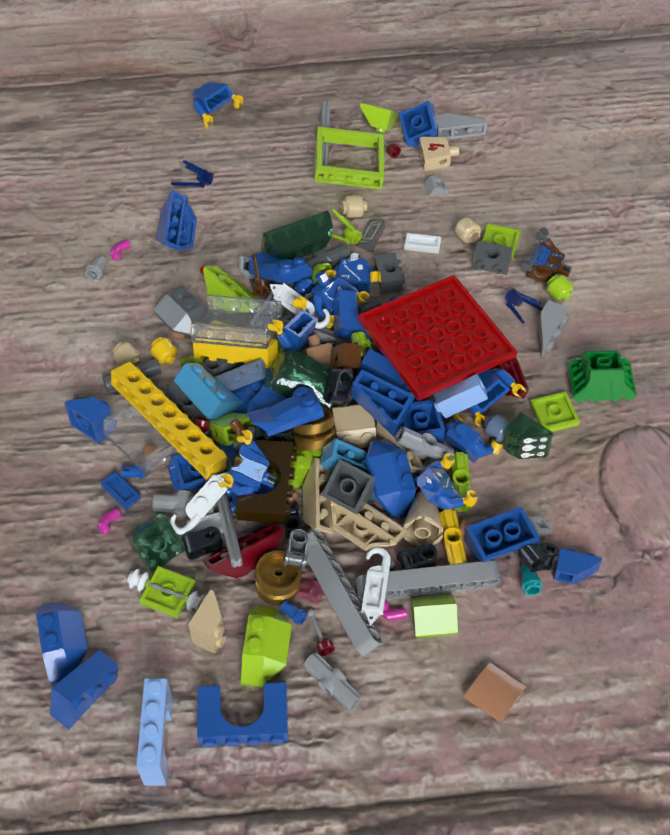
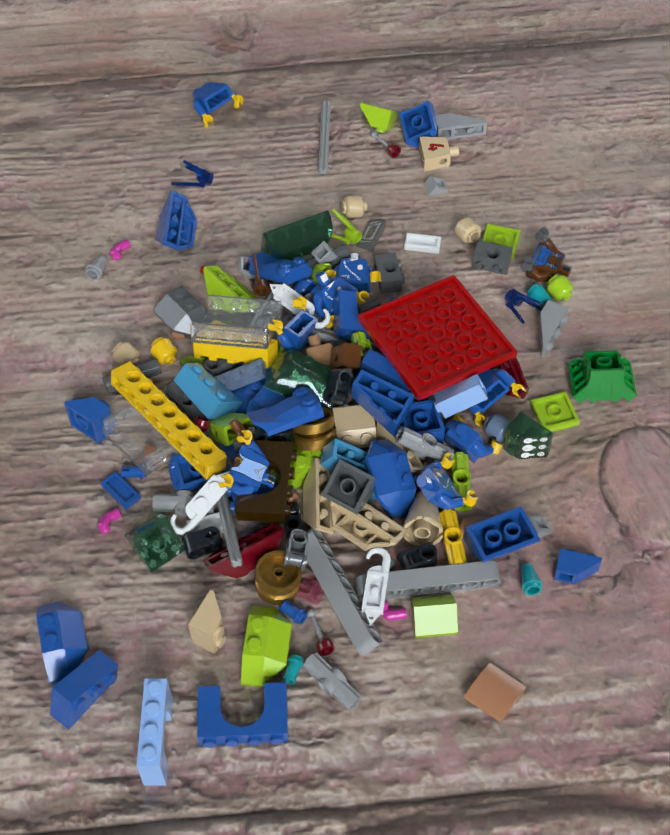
(166, 591): lime plate -> none
(294, 664): none -> teal pin
(324, 253): none -> light grey slope
(346, 176): lime window -> none
(538, 556): black piece -> none
(539, 293): none -> teal cone

